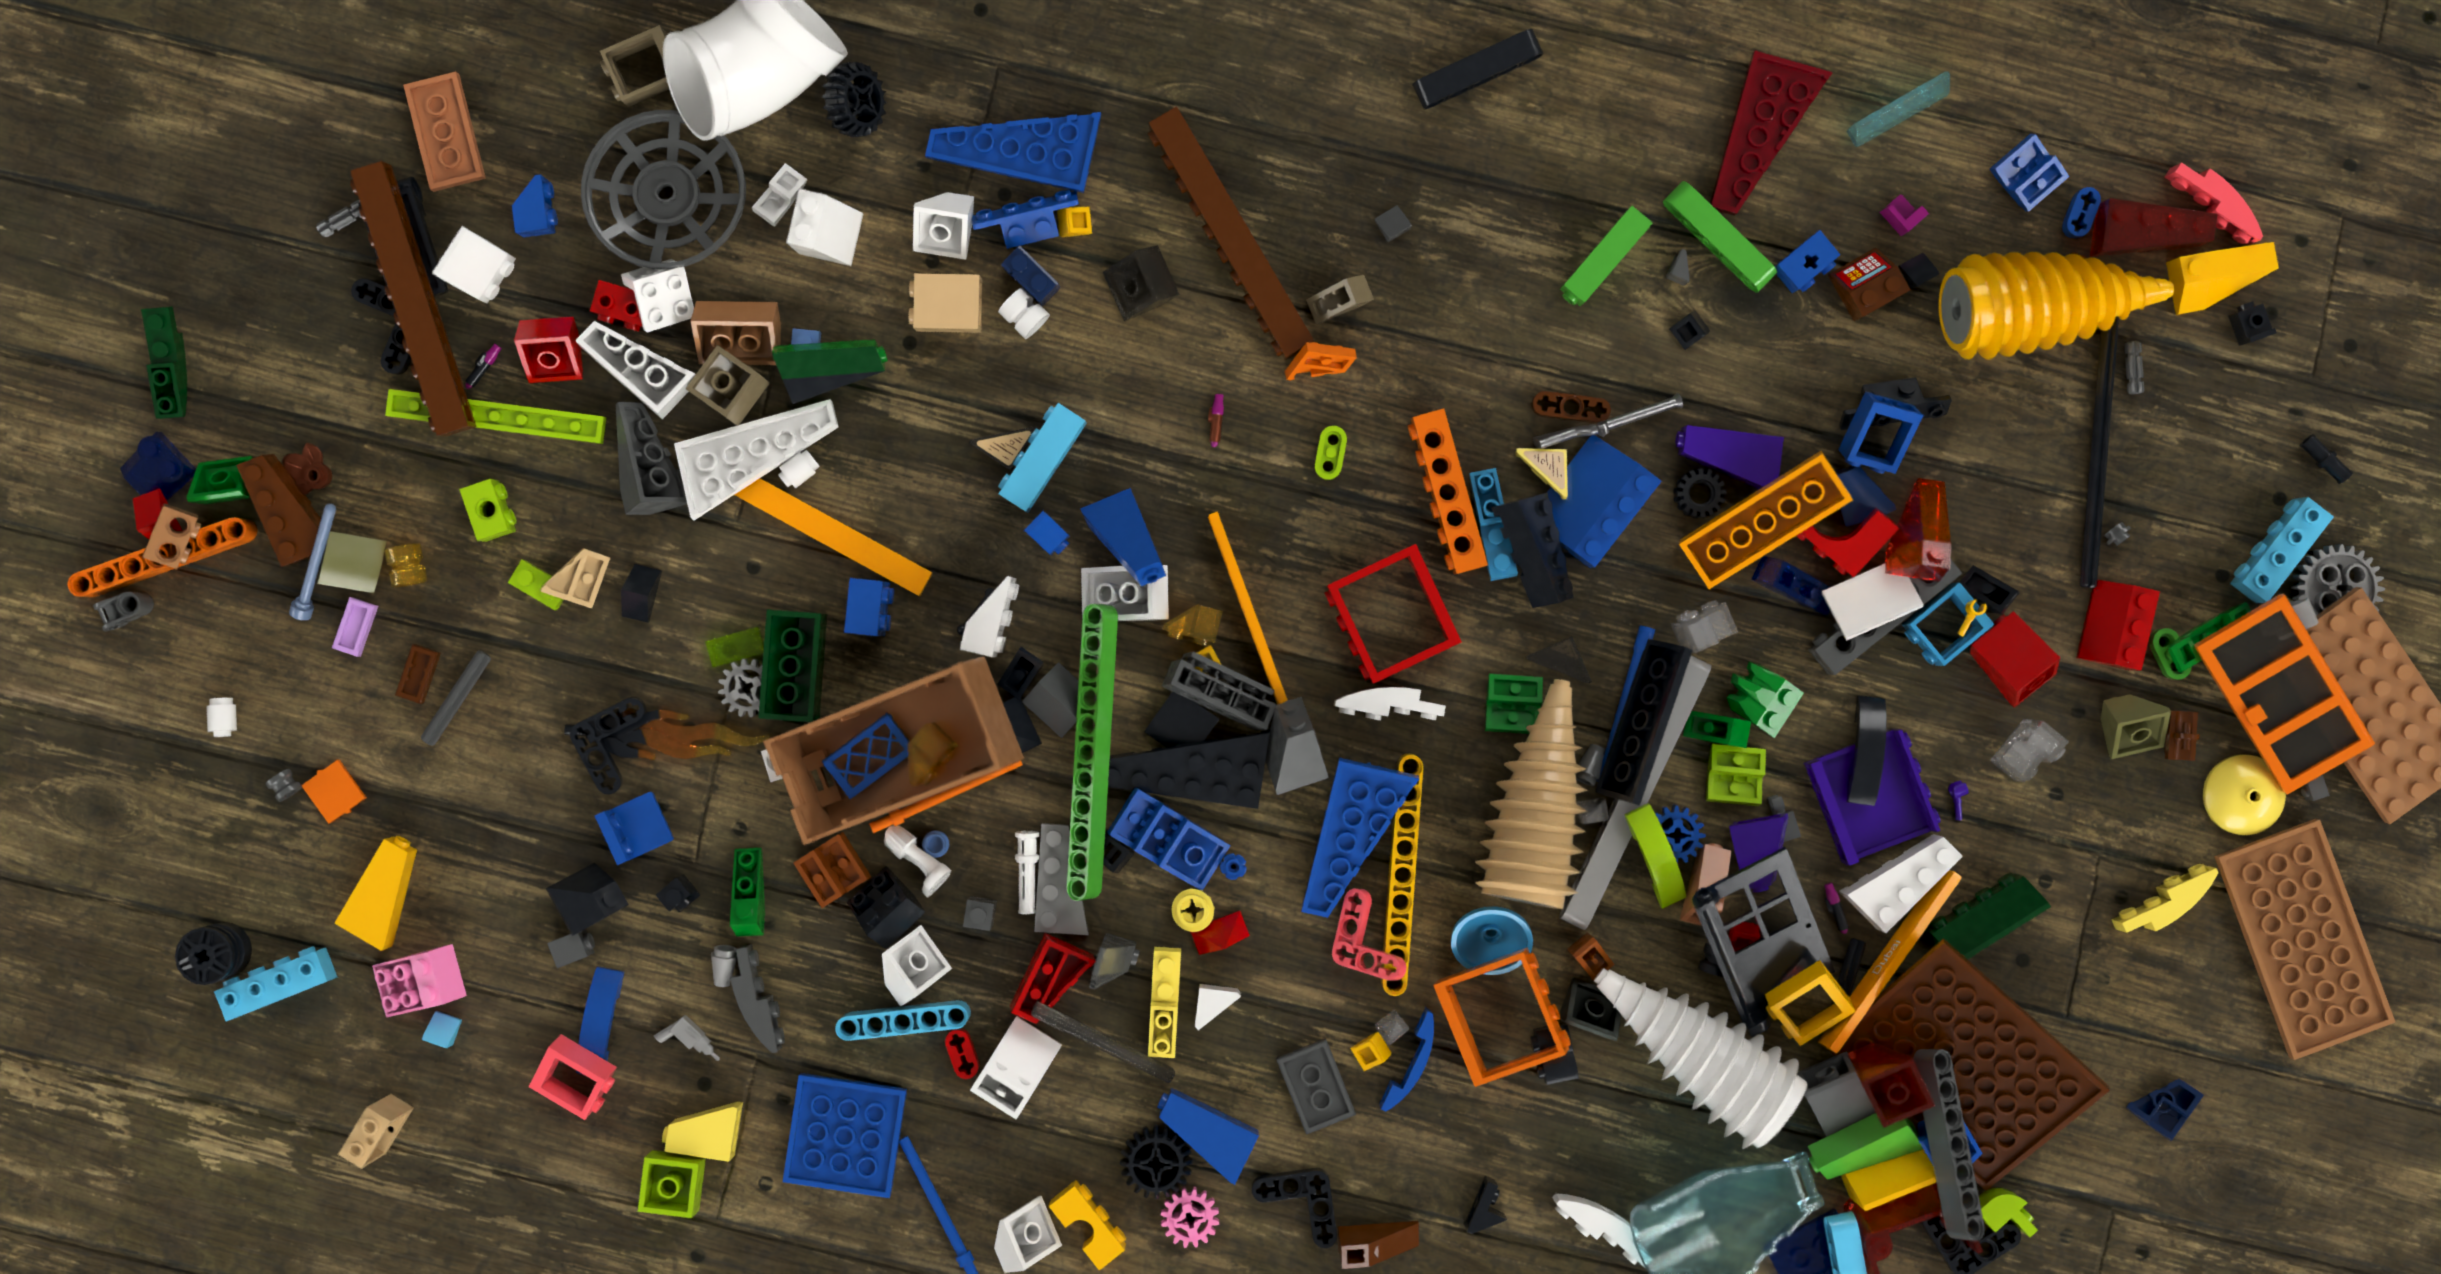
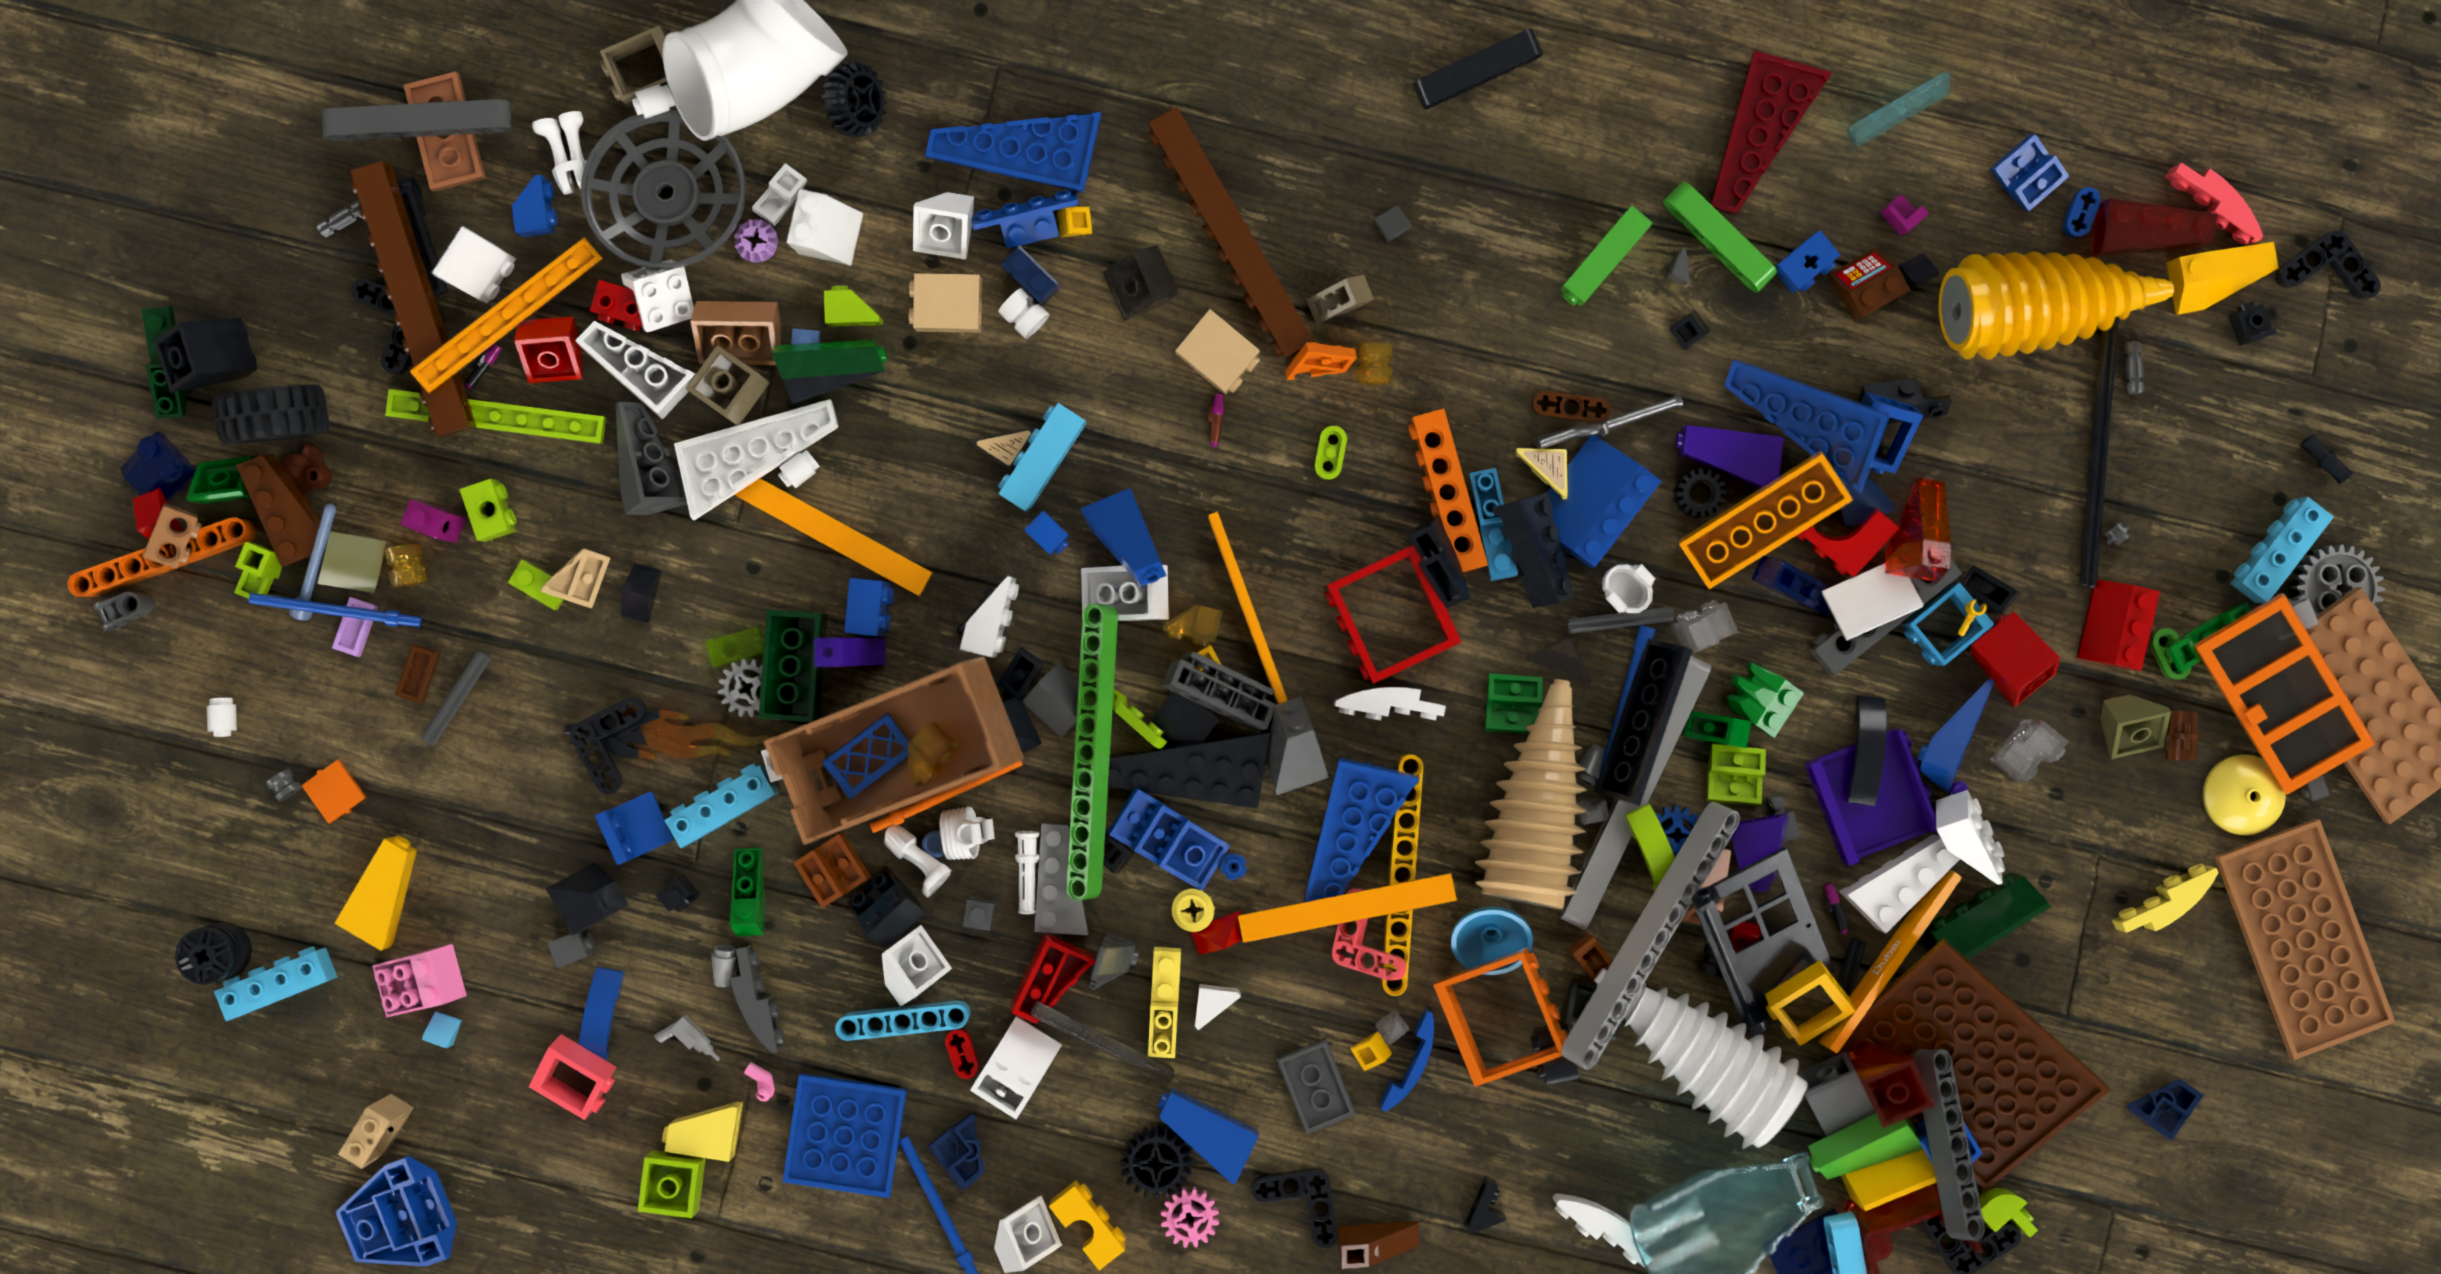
(205, 353): none -> black slope
(259, 569): none -> lime brick
(270, 414): none -> black tyre
(390, 618): none -> blue bar
(399, 1217): none -> blue wedge
(416, 120): none -> dark grey beam
(431, 519): none -> magenta torso
(506, 315): none -> light orange tile
(551, 130): none -> white piece
(653, 101): none -> white brick
(722, 805): none -> medium azure brick
(762, 251): none -> lavender gear
(764, 1081): none -> bright pink arm
(847, 309): none -> lime slope
(850, 651): none -> dark purple slope
(959, 1152): none -> dark blue slope
(962, 833): none -> white piece
(1134, 719): none -> lime hinge
(1218, 353): none -> tan brick
(1347, 907): none -> light orange tile
(1374, 363): none -> clear yellow wheel
(1440, 562): none -> black slope
(1620, 620): none -> dark grey axle
(1628, 587): none -> white piece
(1650, 935): none -> light grey beam
(1814, 418): none -> blue wing
(1948, 745): none -> blue wedge
(1968, 835): none -> white slope
(2335, 257): none -> black beam

